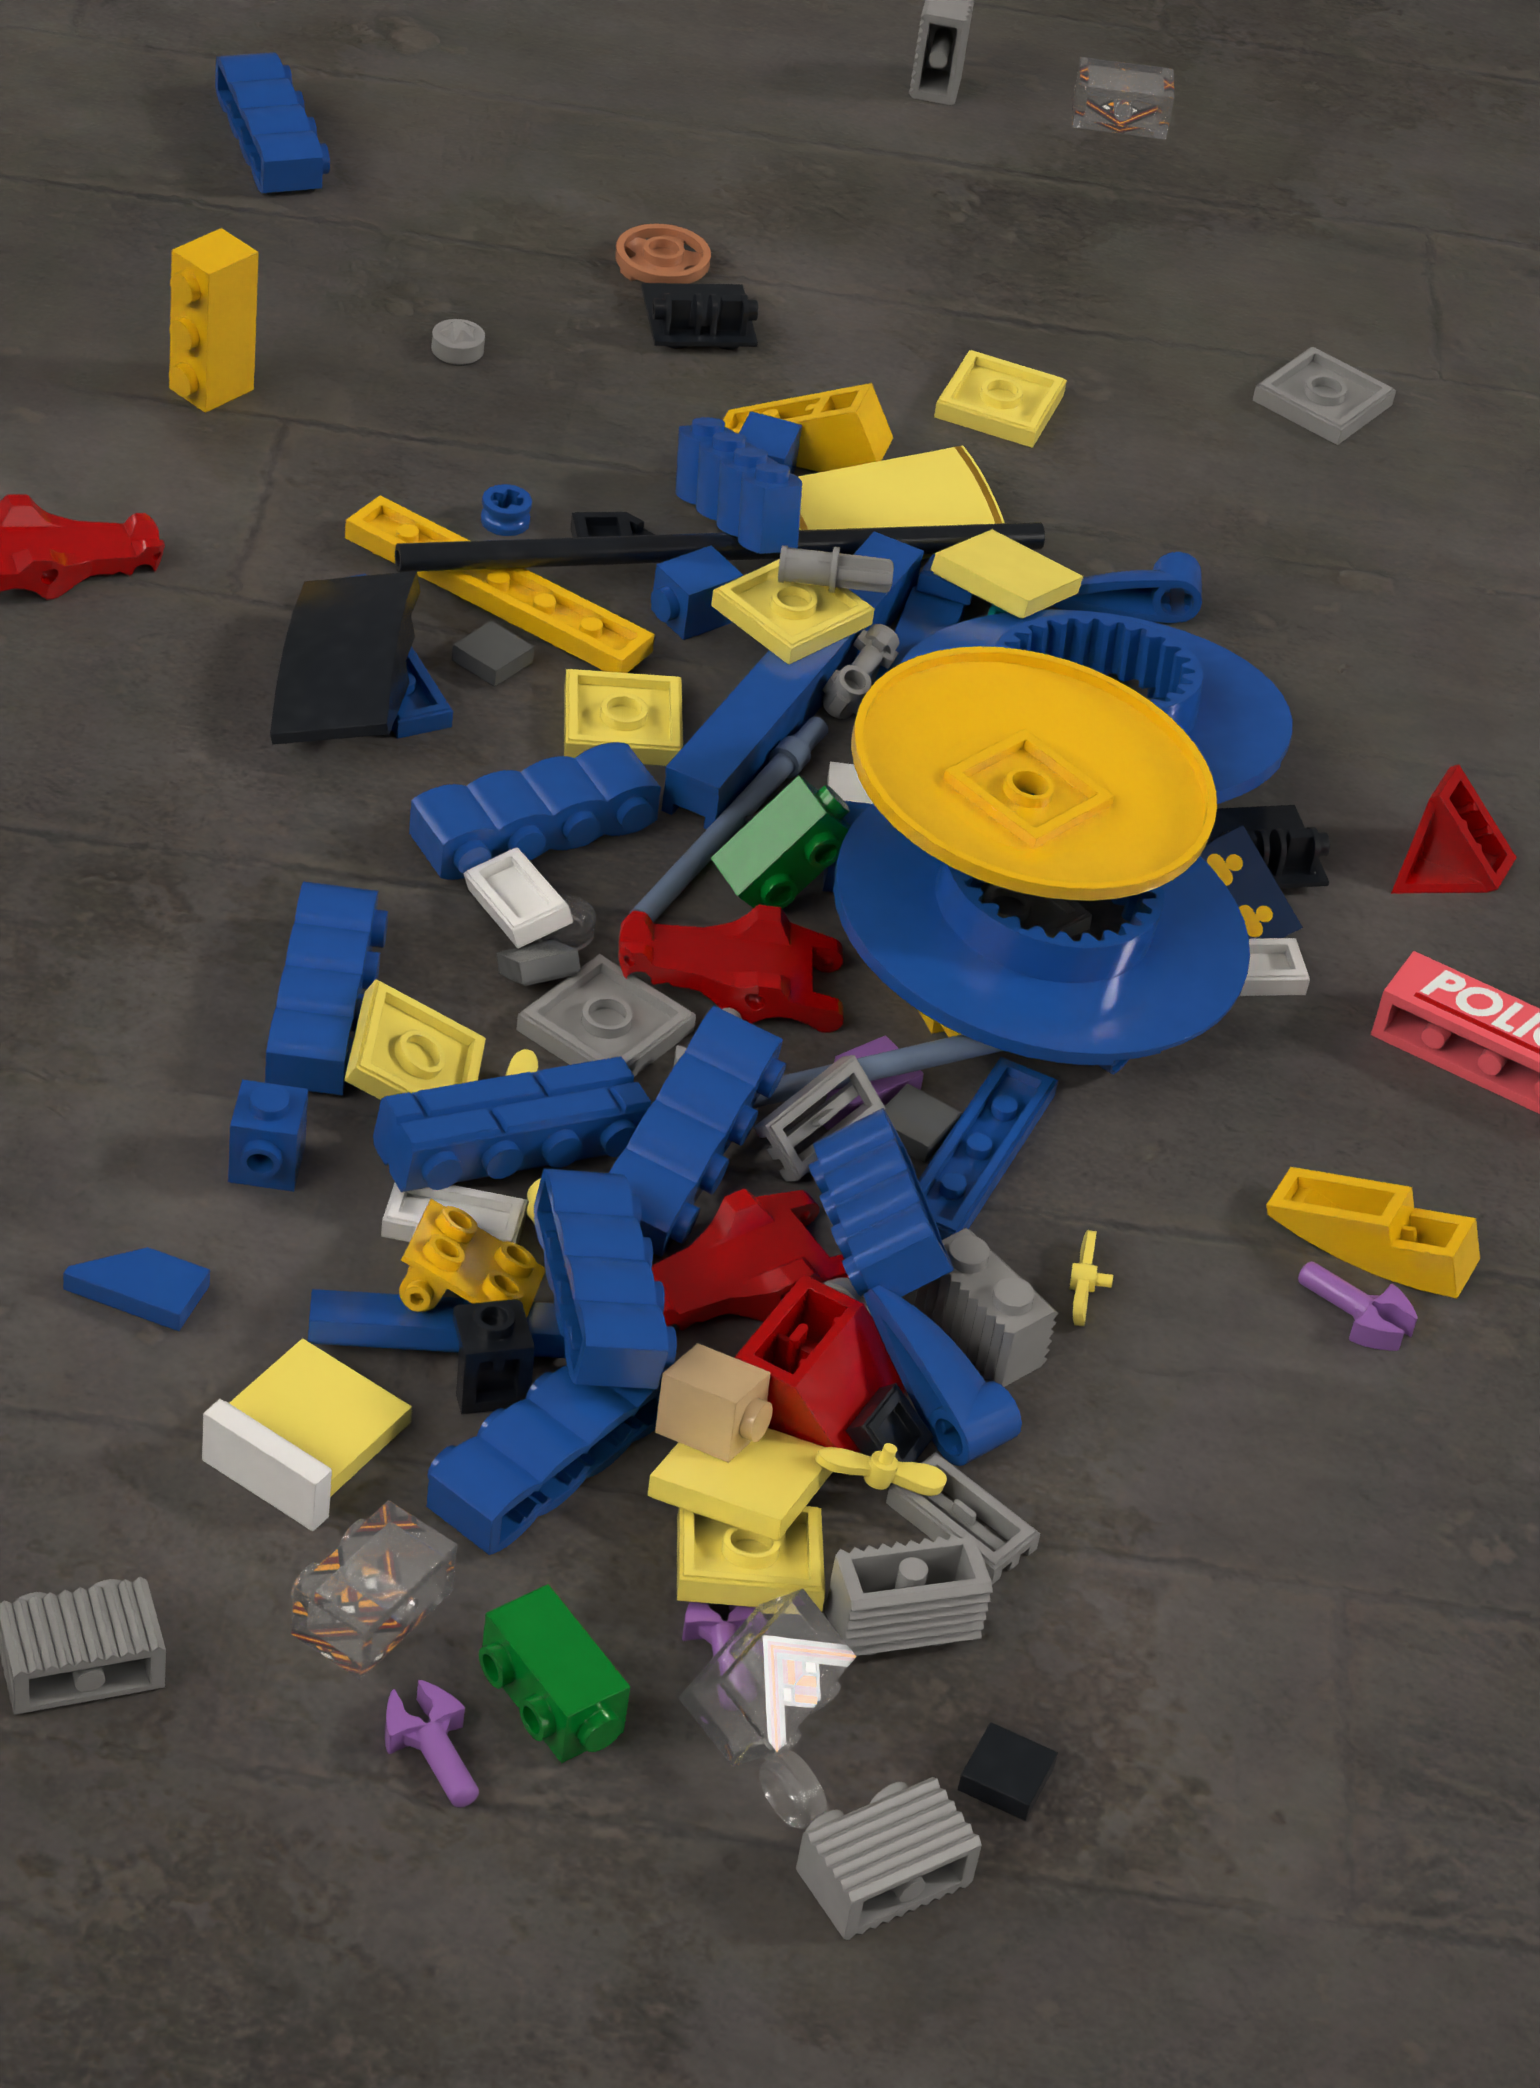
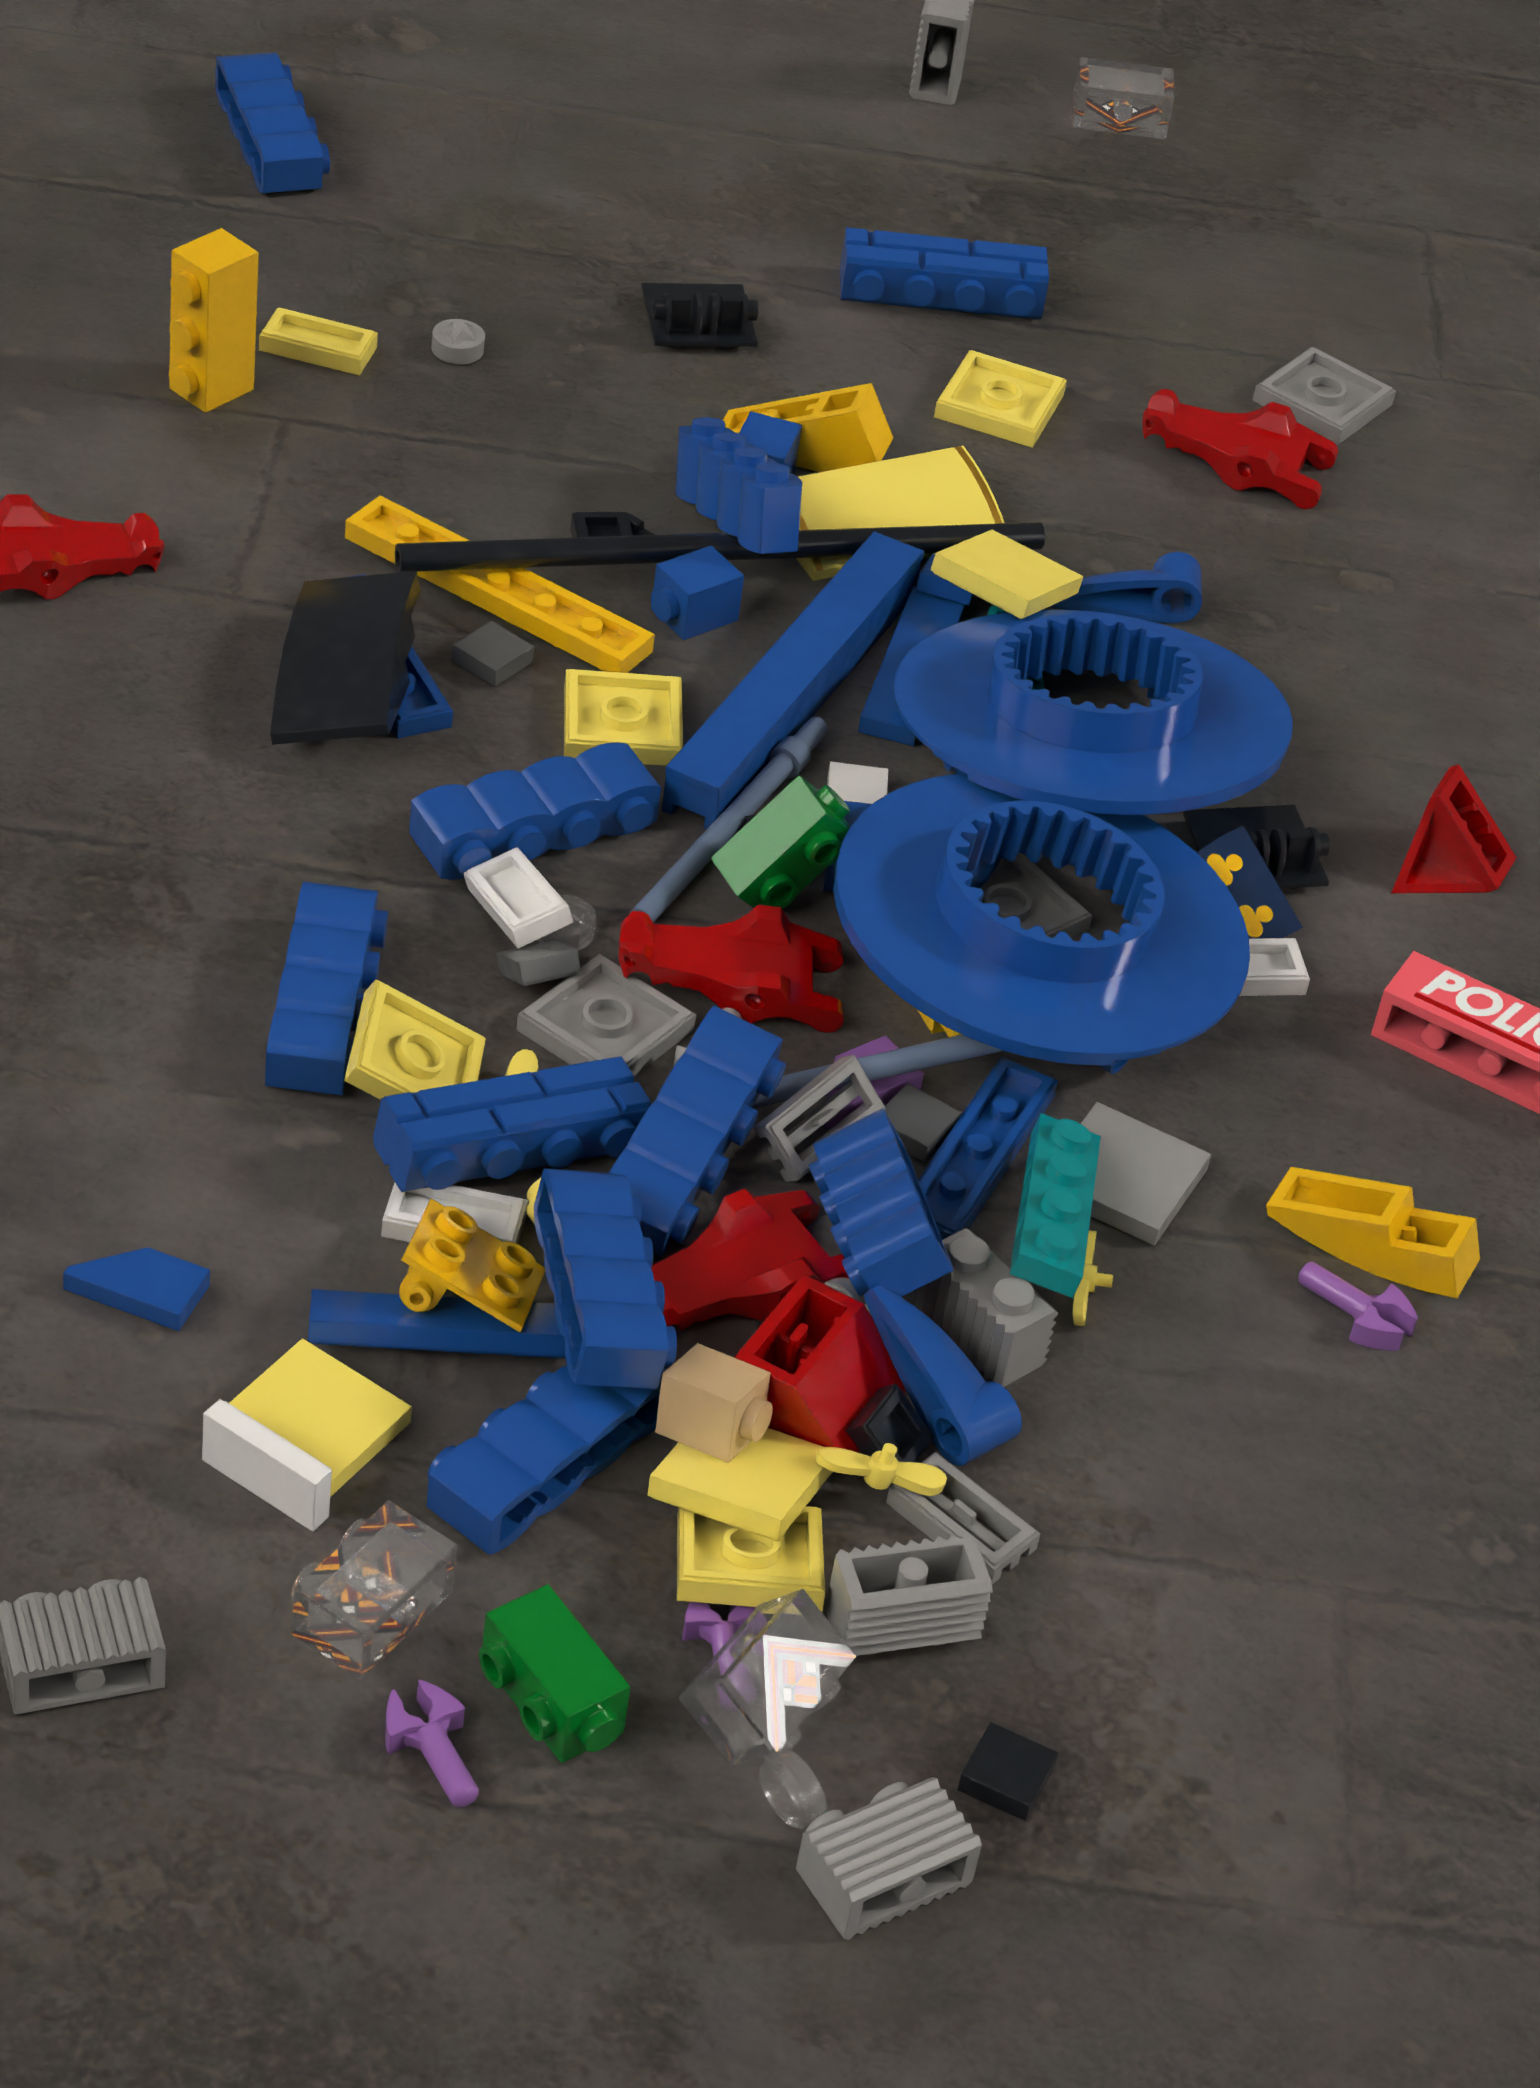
(267, 1135): blue brick -> none
(318, 341): none -> light yellow tile
(493, 1355): black bracket -> none
(506, 510): blue bush -> none
(663, 255): nougat wheel -> none
(789, 615): light yellow tile -> none
(835, 570): light grey axle -> none
(849, 685): light grey bar -> none
(944, 273): none -> blue brick
(973, 731): yellow dish -> none
(1056, 1205): none -> teal plate
(1141, 1173): none -> light grey tile
(1245, 448): none -> red animal

